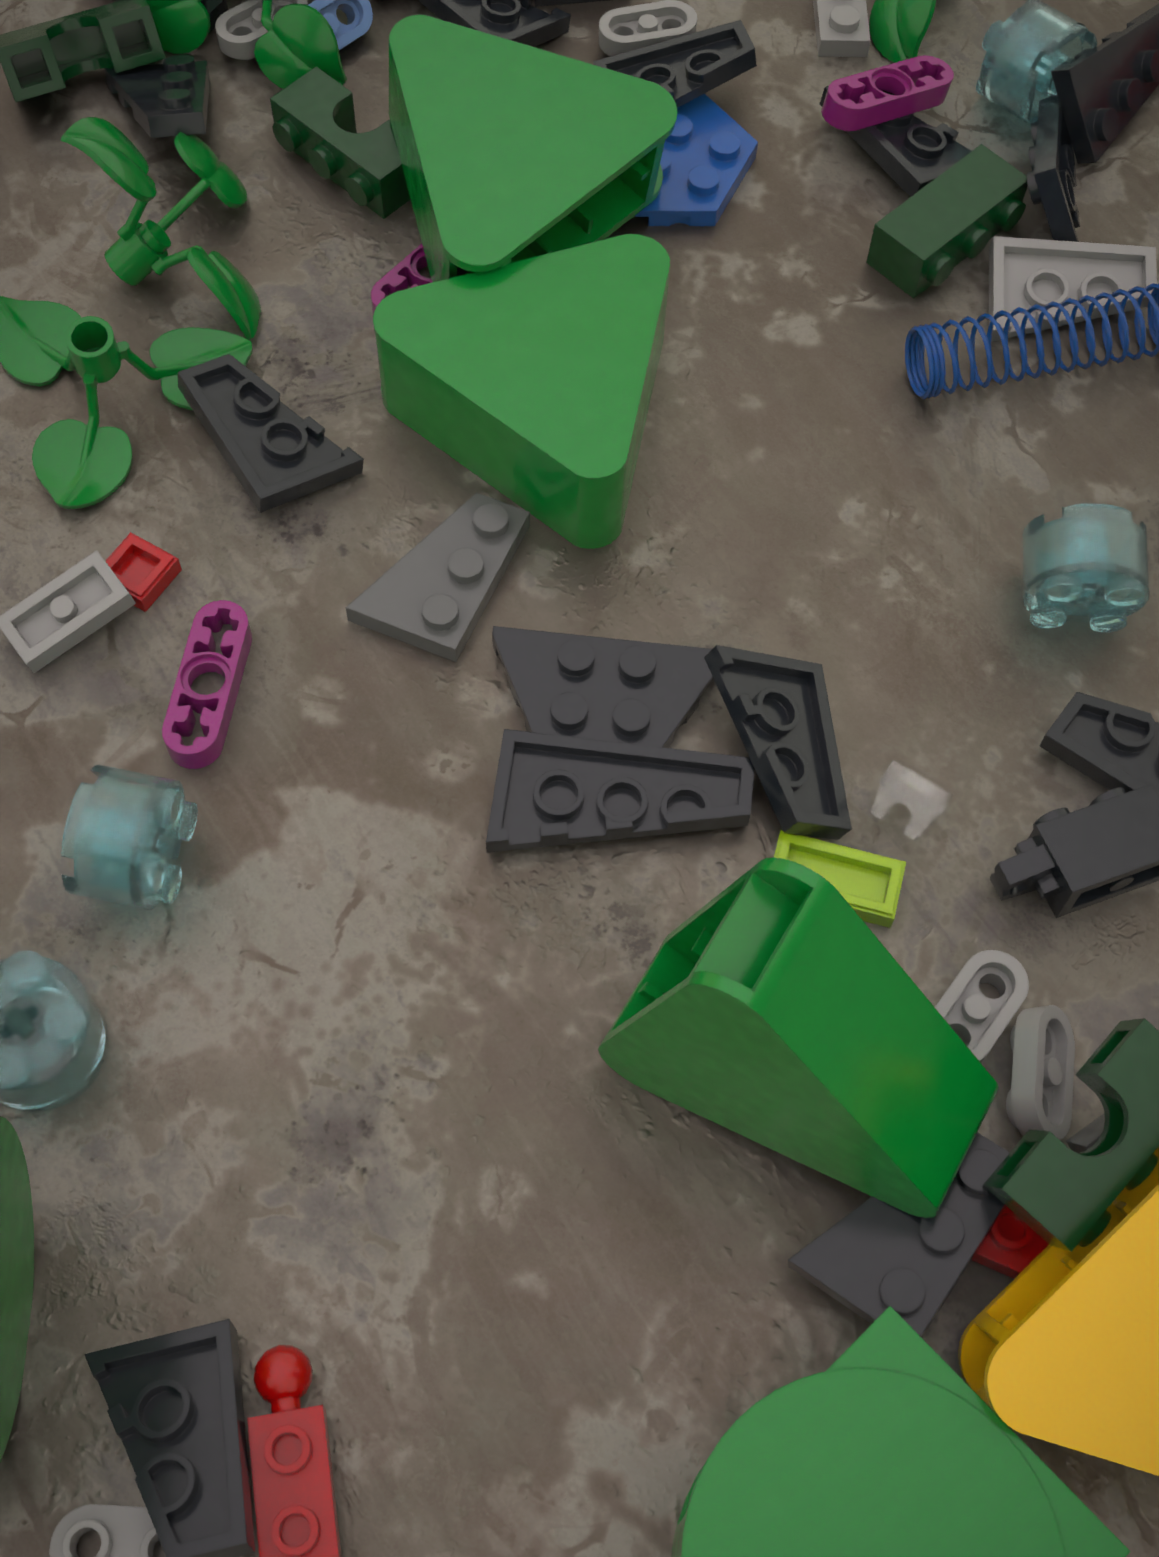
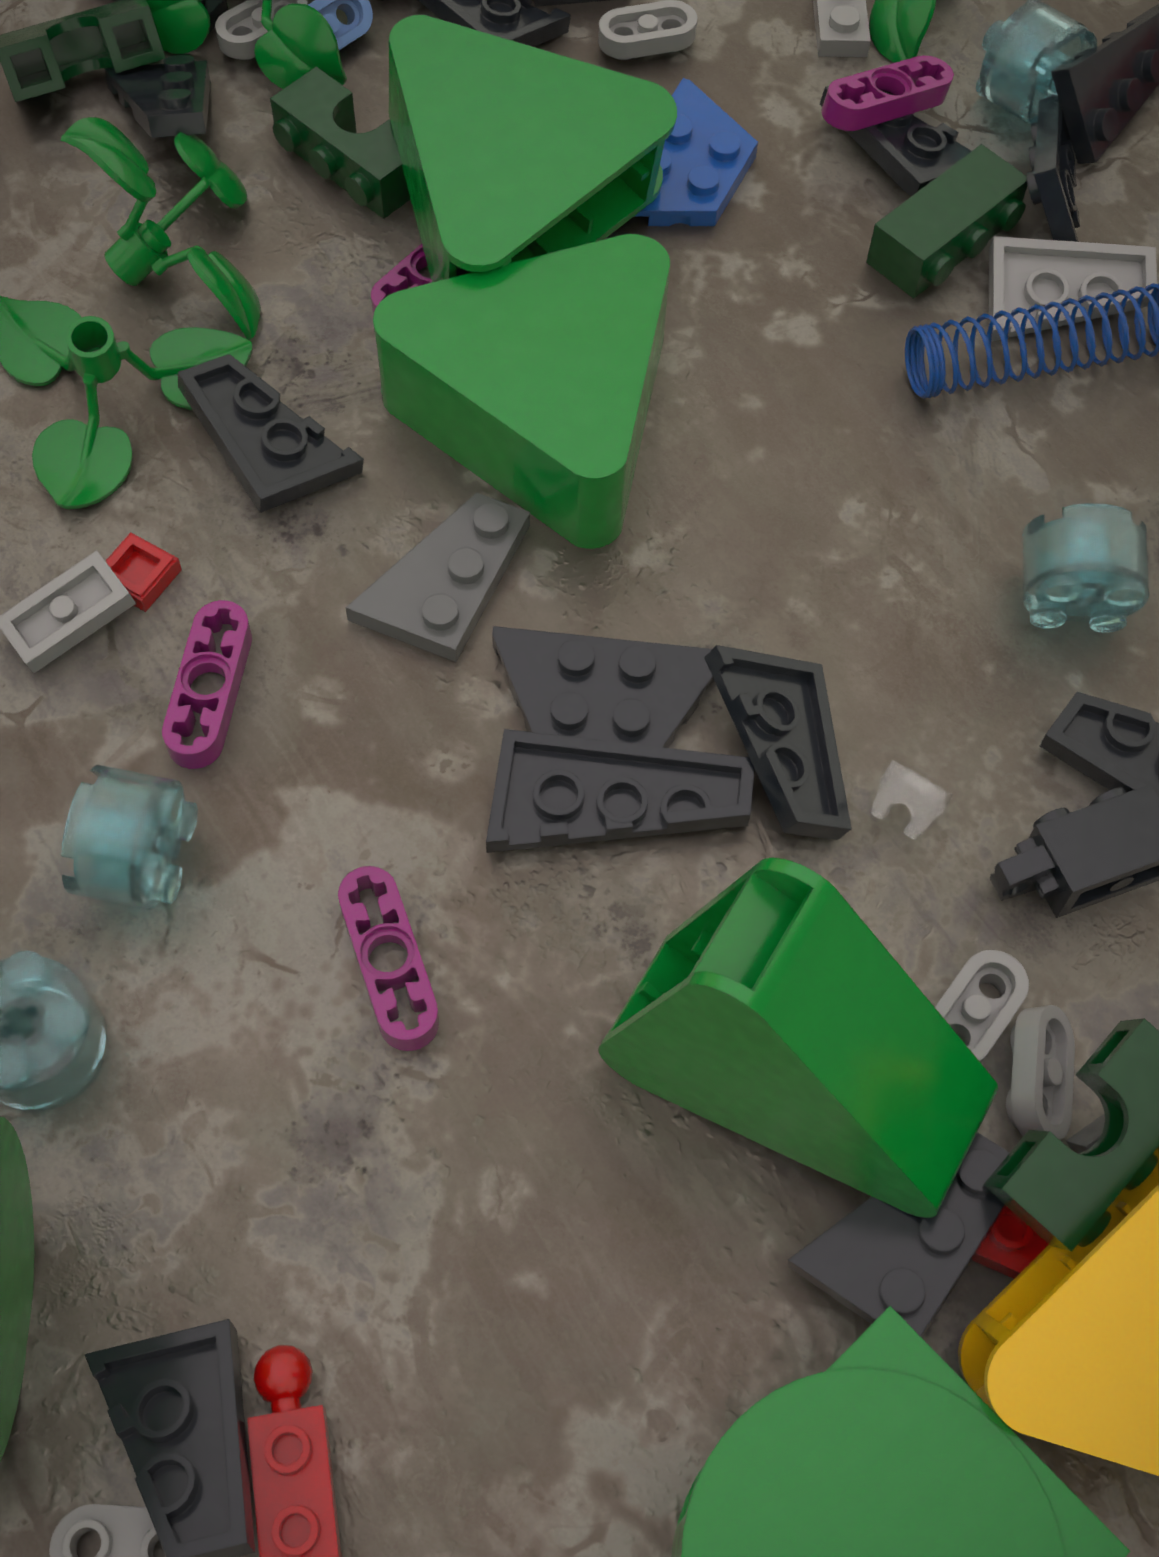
(385, 1004): none -> magenta beam
(691, 62): black wing -> none
(863, 878): lime tile -> none

